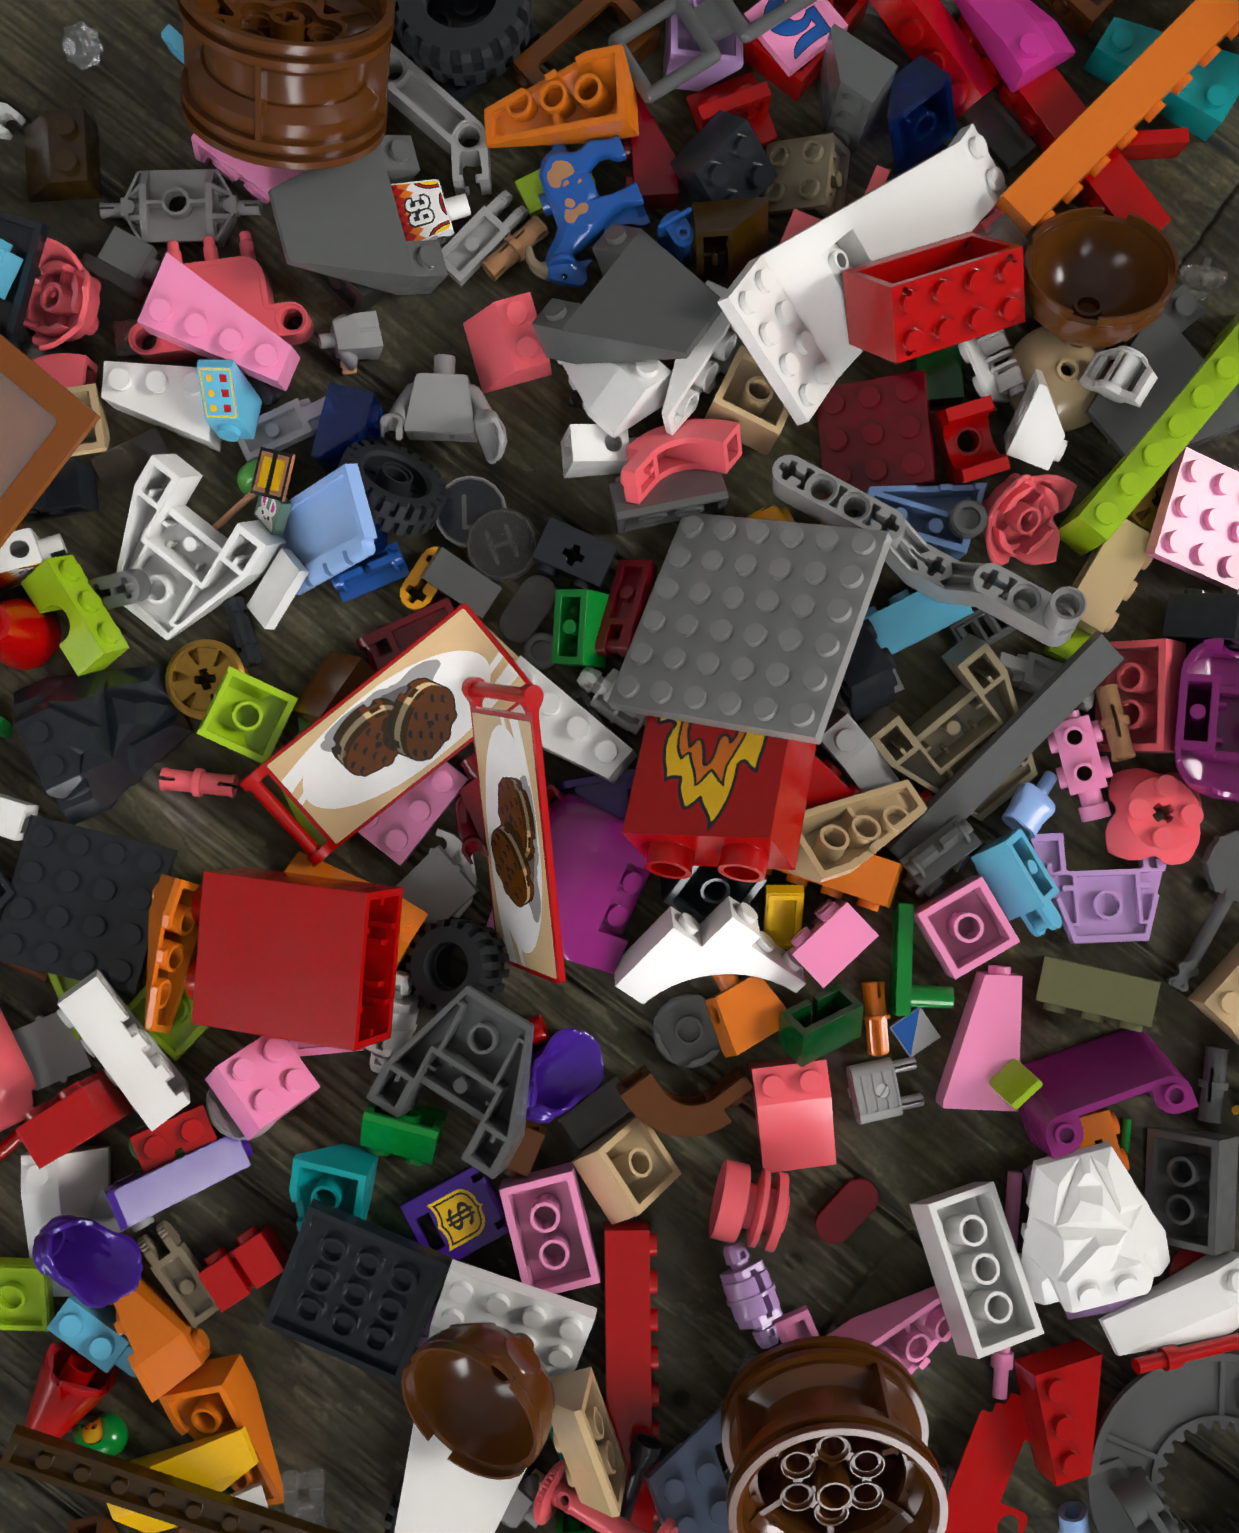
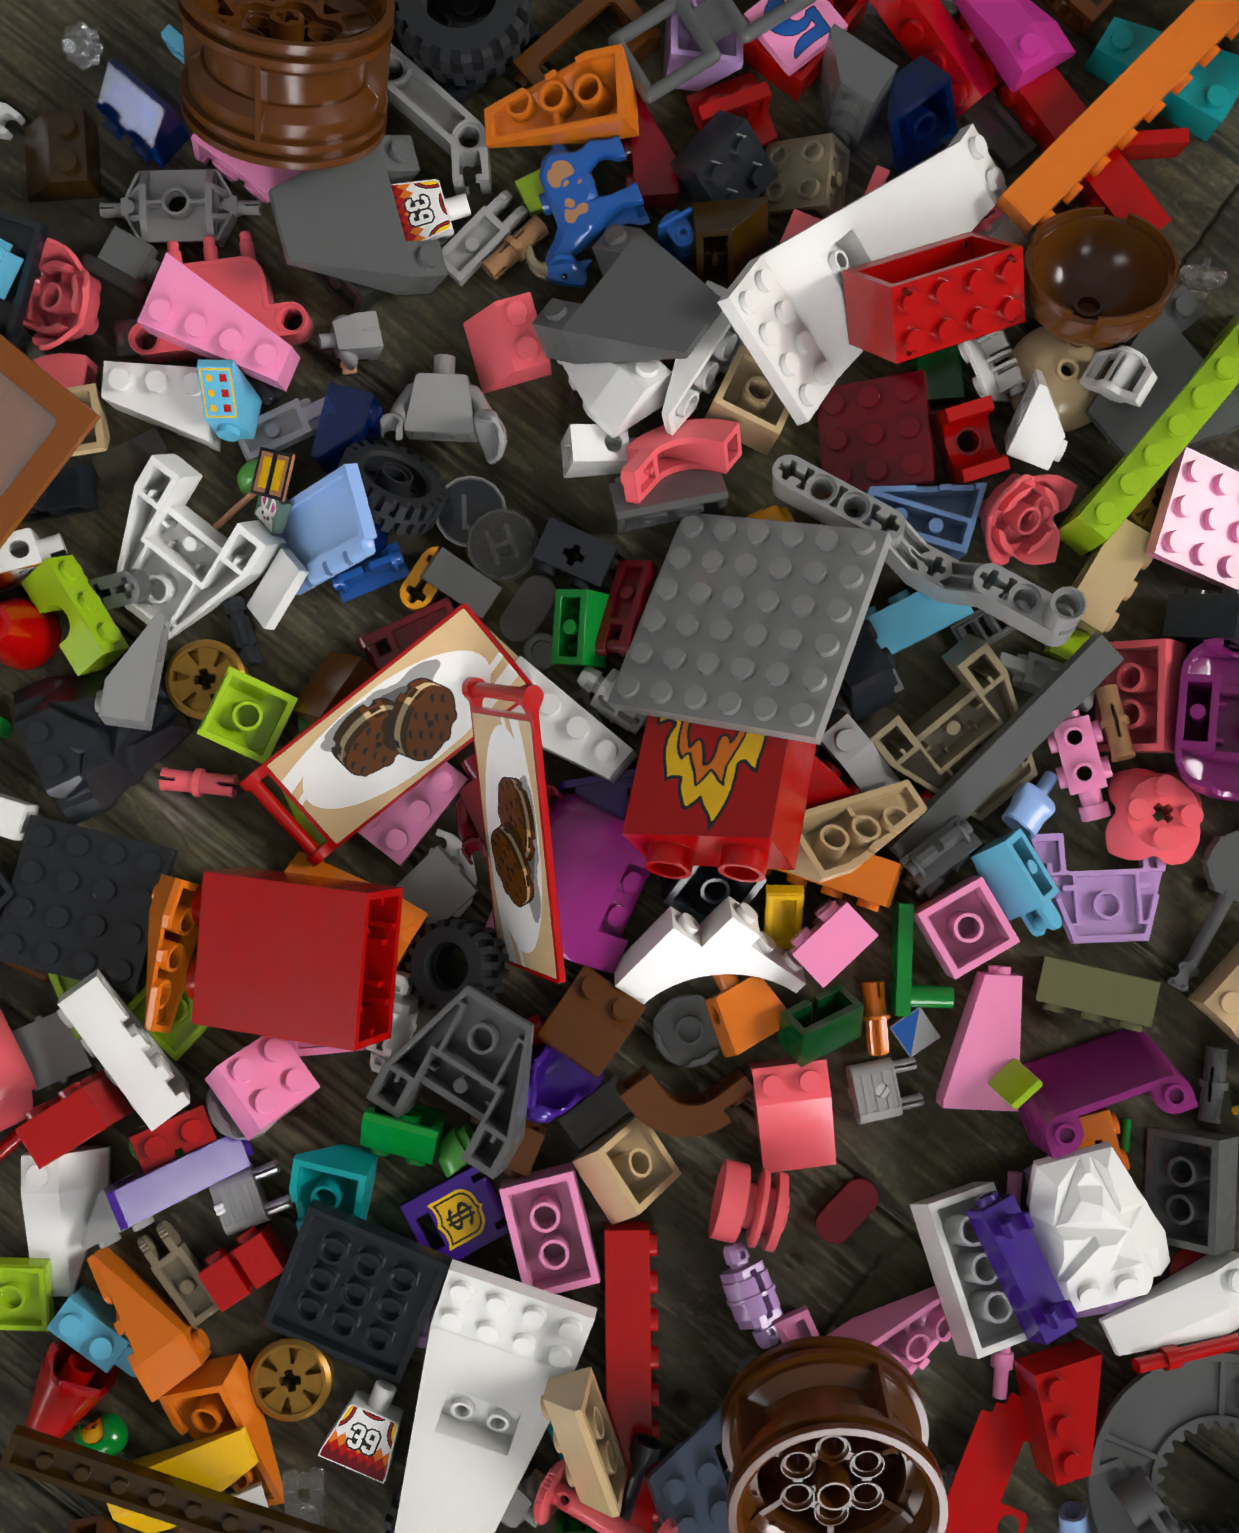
(88, 1259): dark purple hair -> none
(134, 682): none -> light grey slope
(139, 116): none -> clear blue slope
(242, 1200): none -> light grey piece
(278, 1396): none -> pearl gold wheel
(366, 1433): none -> torso
(452, 1149): none -> bright green piece
(481, 1397): reddish brown rock -> none
(590, 1021): none -> reddish brown slope
(967, 519): dark grey tile -> none
(1021, 1267): none -> dark purple brick

